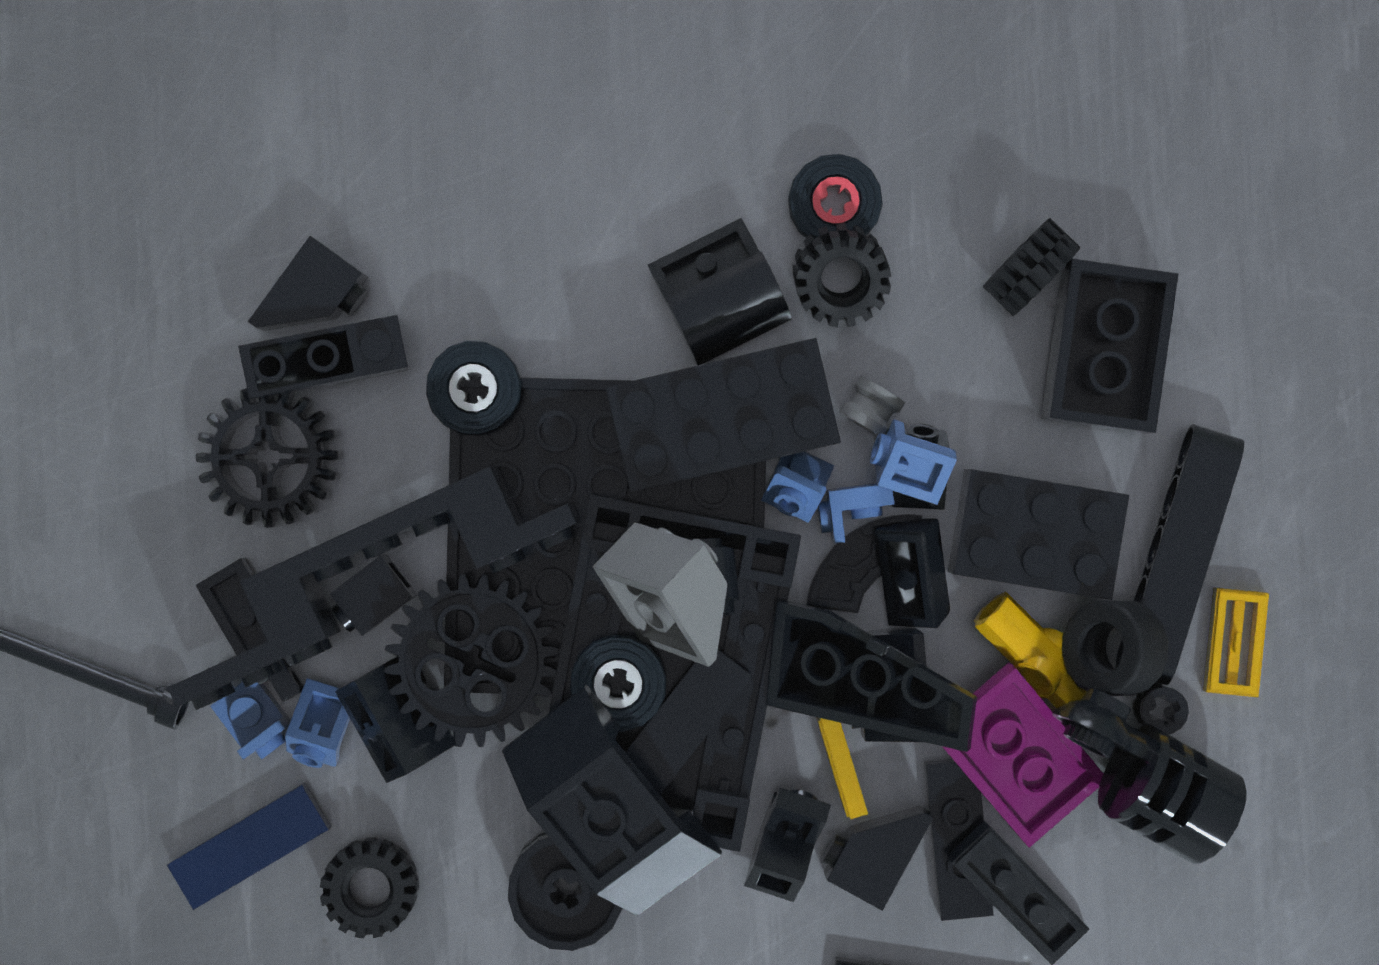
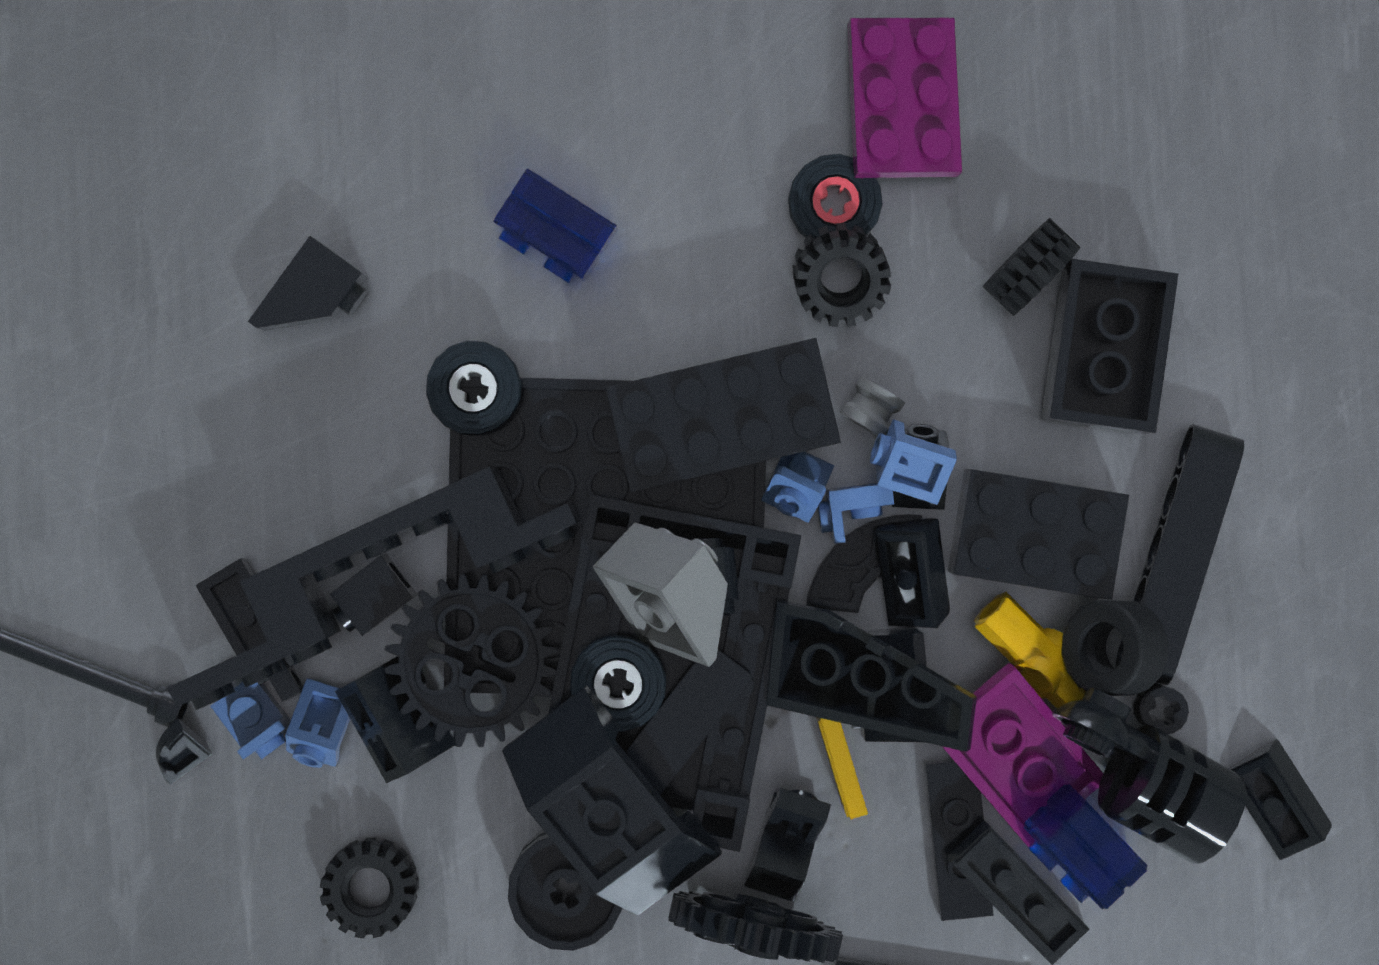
(180, 751): none -> black tile
(248, 846): dark blue tile -> none
(267, 480): black gear -> none
(324, 357): black slope -> none
(555, 226): none -> clear blue brick
(720, 291): black brick -> none
(755, 926): none -> black gear
(875, 854): black slope -> none
(904, 97): none -> magenta plate
(1085, 847): none -> clear blue brick
(1215, 640): yellow tile -> none
(1281, 801): none -> black slope

